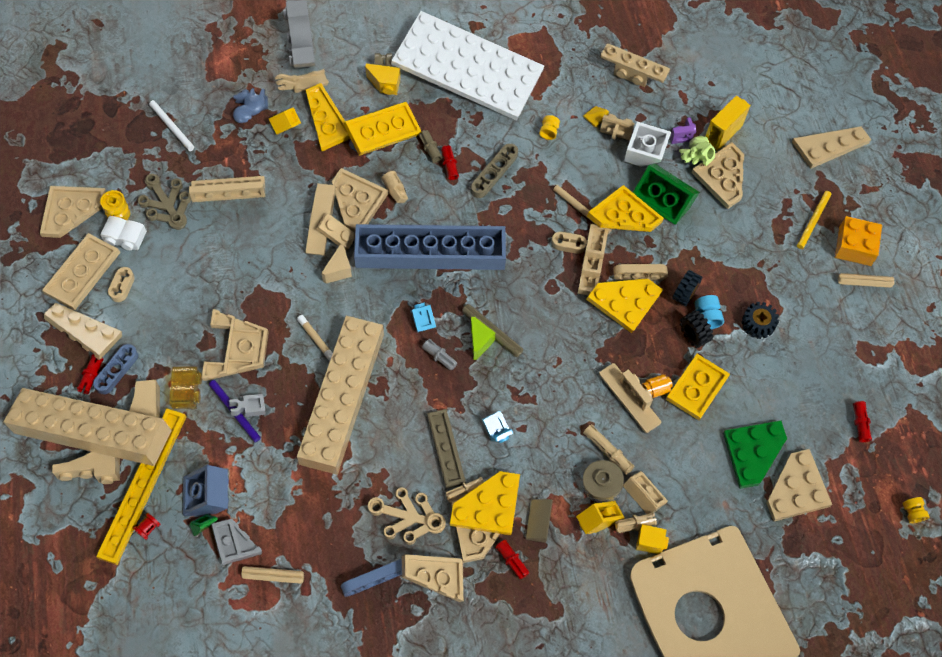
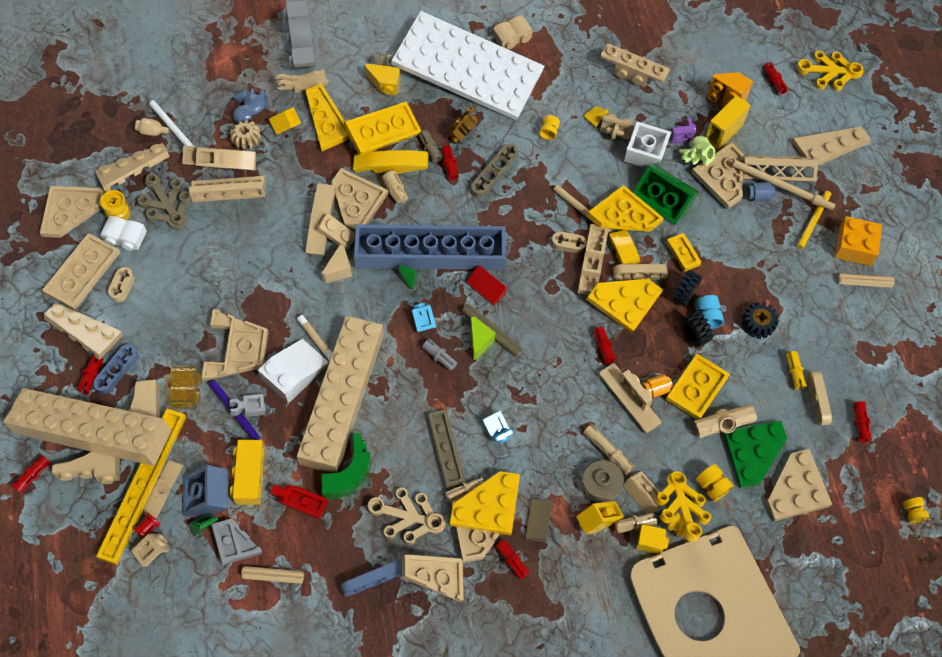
(30, 474): none -> red pin
(131, 165): none -> tan wing
(150, 127): none -> tan plant
(150, 548): none -> tan bracket
(162, 488): none -> tan piece
(219, 157): none -> tan slope
(245, 135): none -> tan gear
(248, 472): none -> yellow brick
(292, 369): none -> white slope
(300, 500): none -> red hinge
(349, 480): none -> green arch
(392, 160): none -> yellow slope
(408, 275): none -> green slope
(462, 126): none -> pearl gold hinge
(486, 285): none -> red slope
(512, 32): none -> tan brick
(604, 345): none -> red axle
(624, 246): none -> yellow slope
(677, 482): none -> yellow plant
(677, 525): none -> yellow wheel
(683, 252): none -> yellow plate
(714, 423): none -> tan piece
(716, 484): none -> yellow wheel
(727, 86): none -> light orange slope
(760, 191): none -> sand blue brick
(775, 78): none -> red pin
(782, 161): none -> tan fence
(796, 370): none -> yellow axle
(815, 199): none -> tan bar
(819, 398): none -> tan beam
(851, 70): none -> yellow plant

